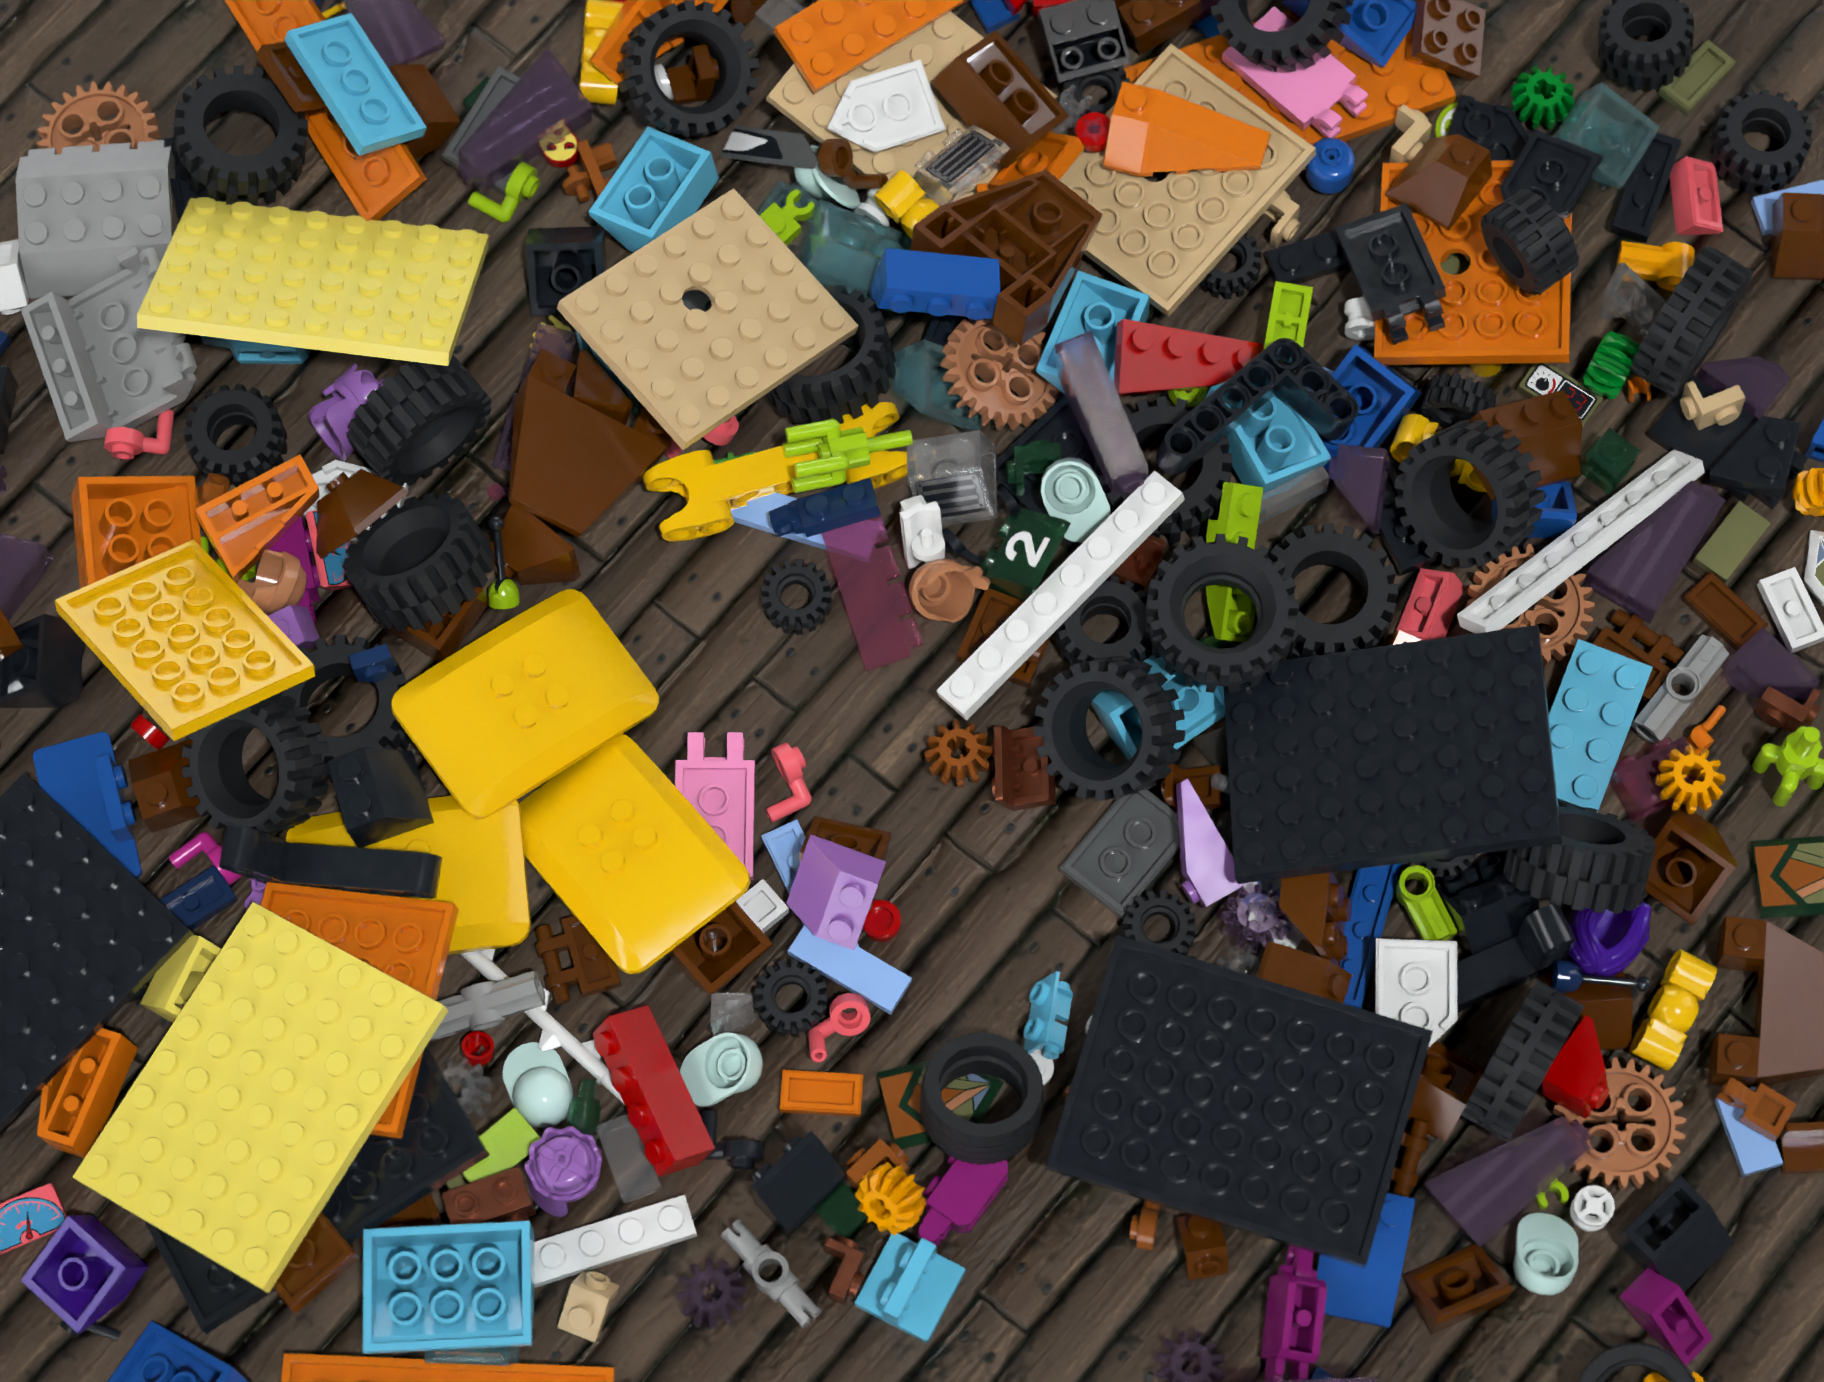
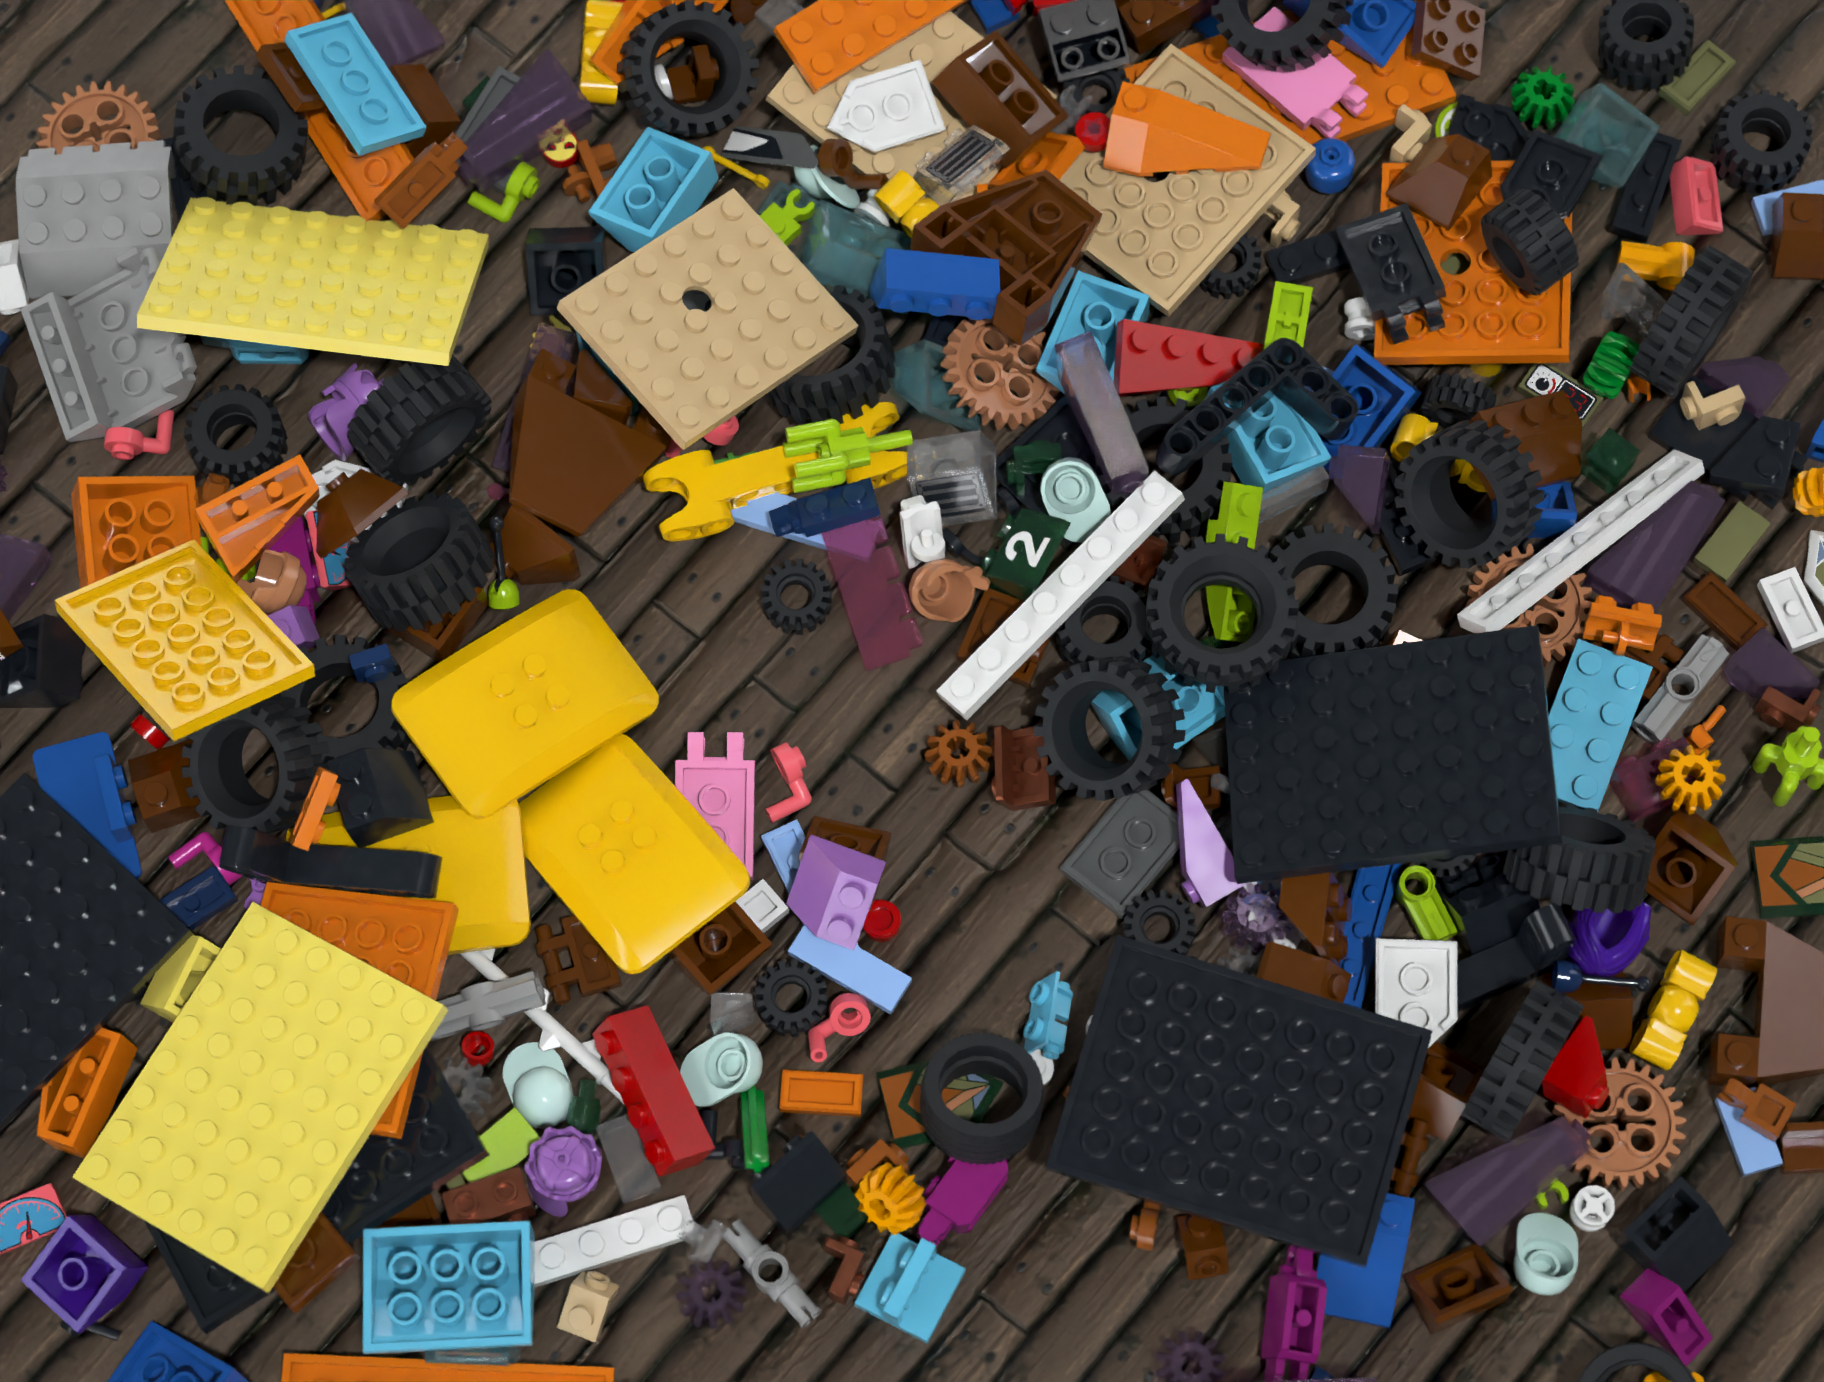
(309, 825): none -> orange plate
(421, 180): none -> dark orange hinge
(702, 1239): none -> clear tile
(754, 1129): none -> green axle
(759, 180): none -> yellow hinge
(1431, 604): coral slope -> none
(1622, 626): none -> orange hips

